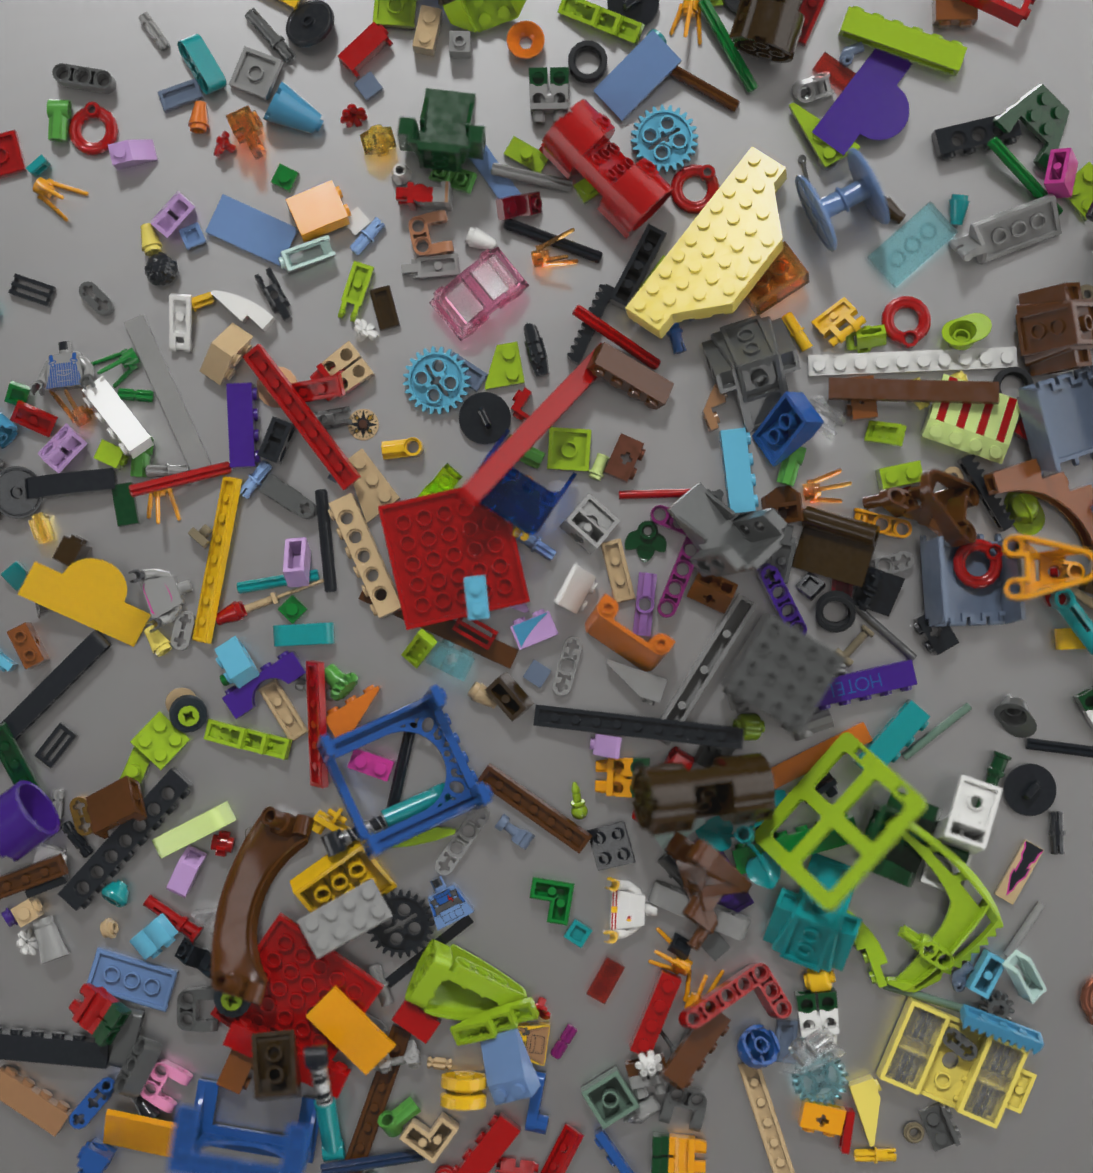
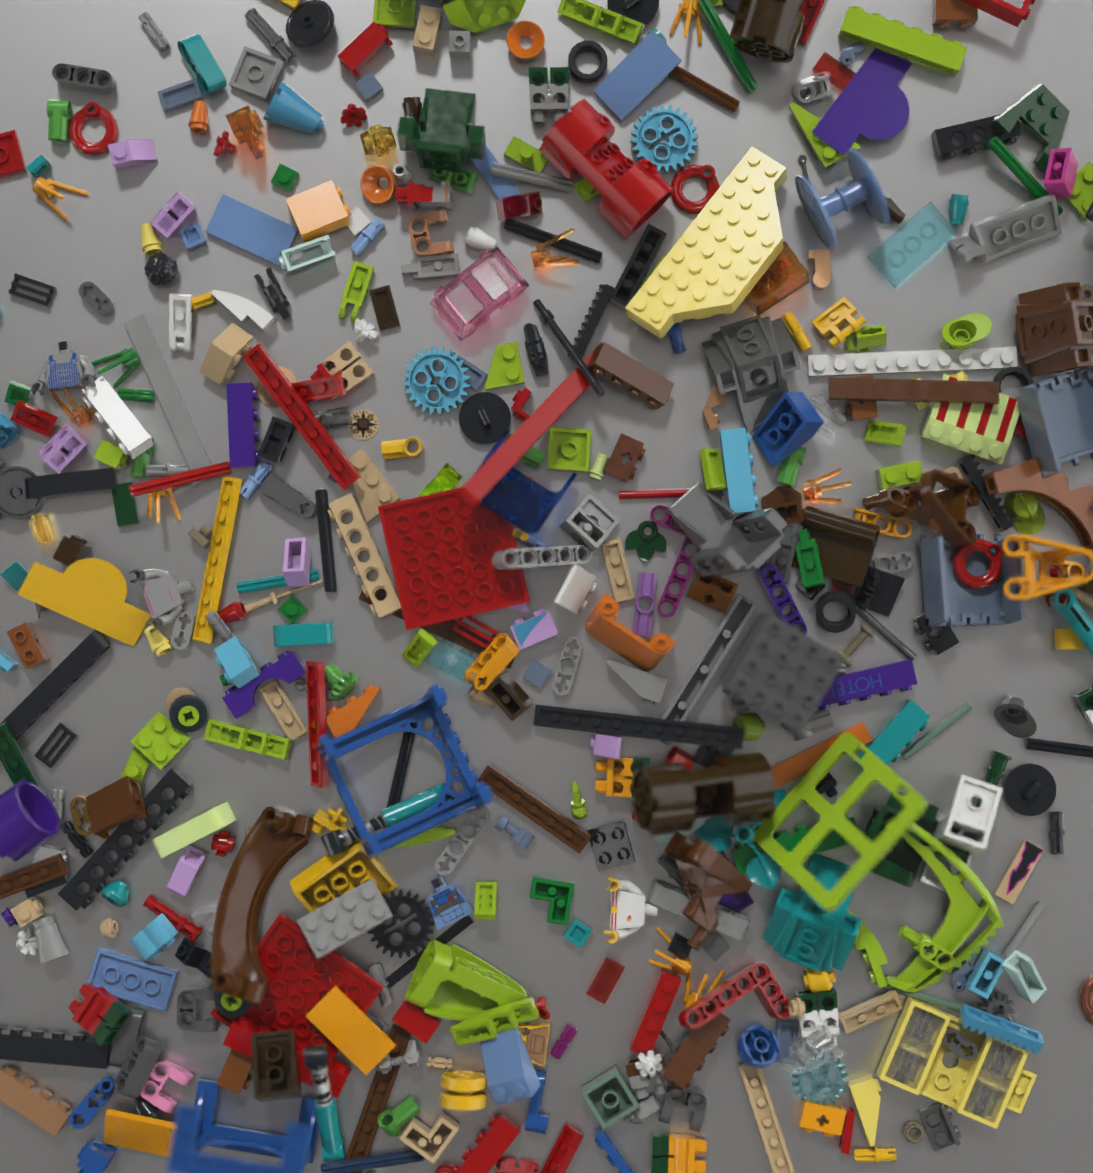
(219, 626): none -> light grey axle
(370, 184): none -> orange piece
(371, 764): dark pink brick -> none
(412, 108): none -> dark brown cone
(476, 597): medium azure brick -> none
(485, 901): none -> lime tile
(491, 662): none -> light orange piece
(534, 560): none -> light grey beam
(548, 318): none -> black bar
(616, 337): red axle -> none
(713, 469): none -> lime tile
(796, 1008): none -> tan plate
(809, 560): none -> green hinge
(821, 268): none -> light nougat leg
(870, 1011): none -> tan tile
(922, 313): red piece -> none

